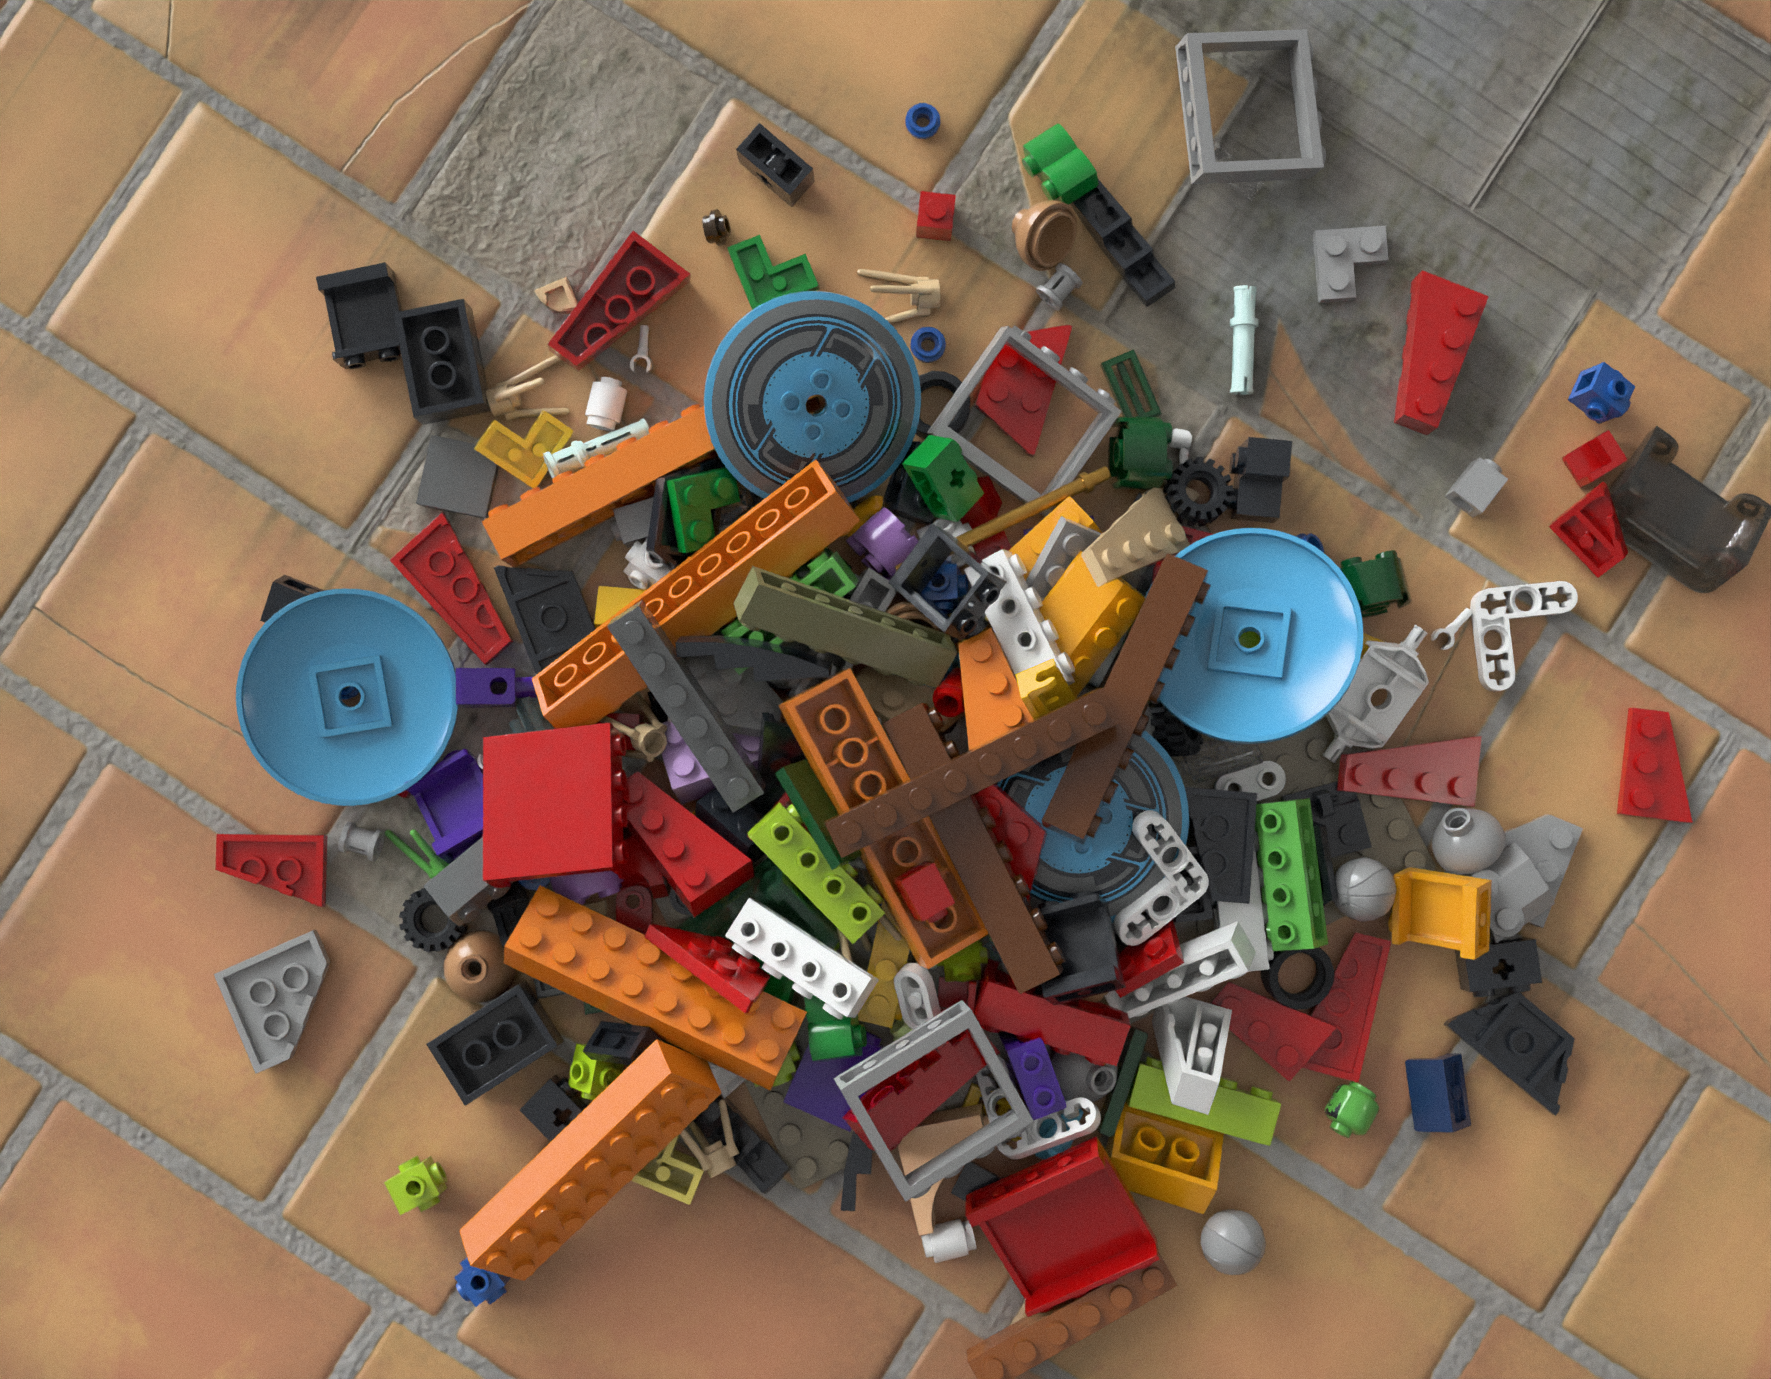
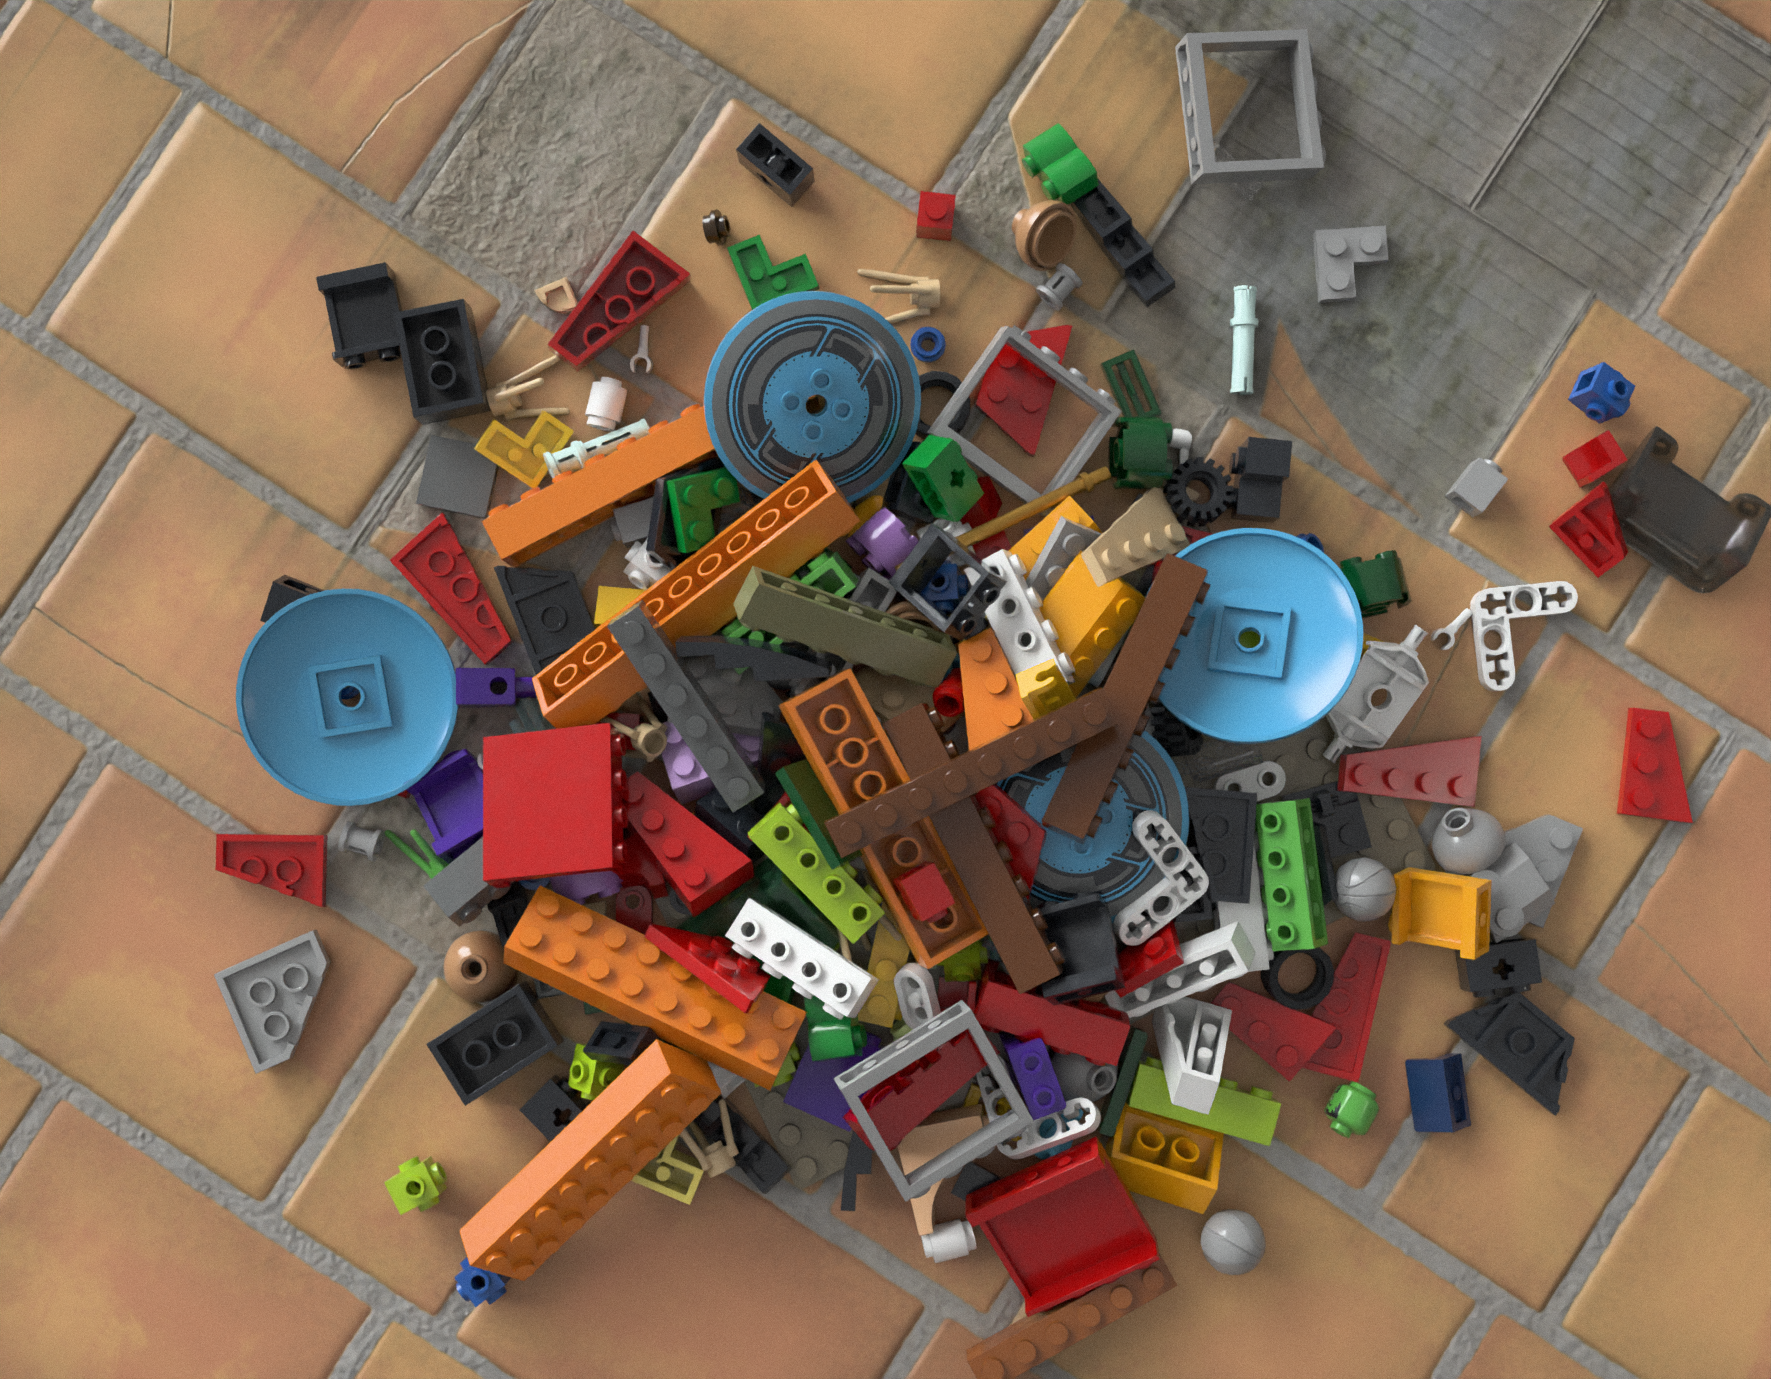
(416, 931): black tyre -> none
(926, 111): blue plate -> none
(1437, 341): red wedge -> none

